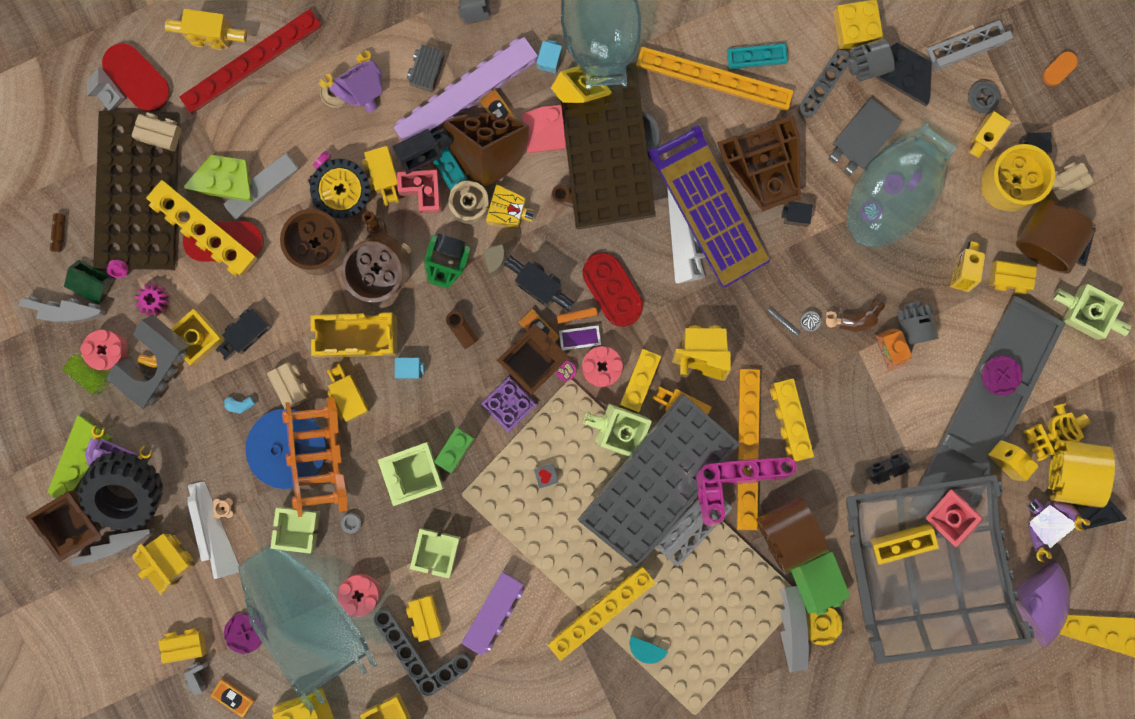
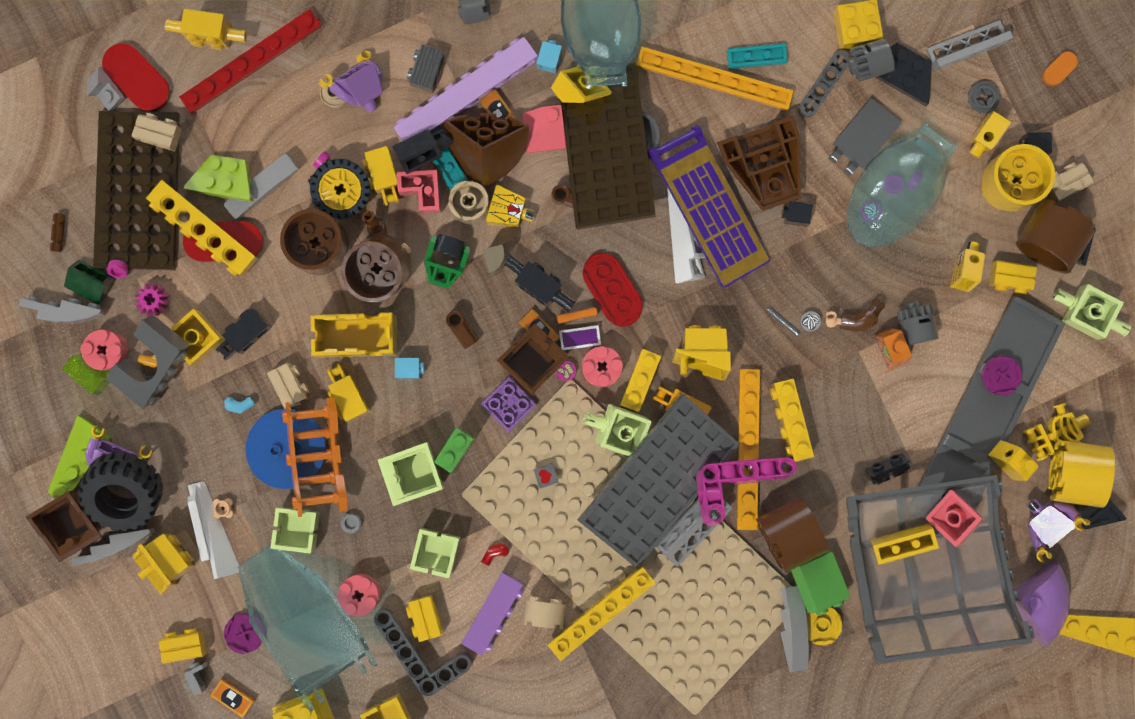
(494, 551): none -> red arm
(543, 613): none -> tan brick
(646, 651): teal tile -> none

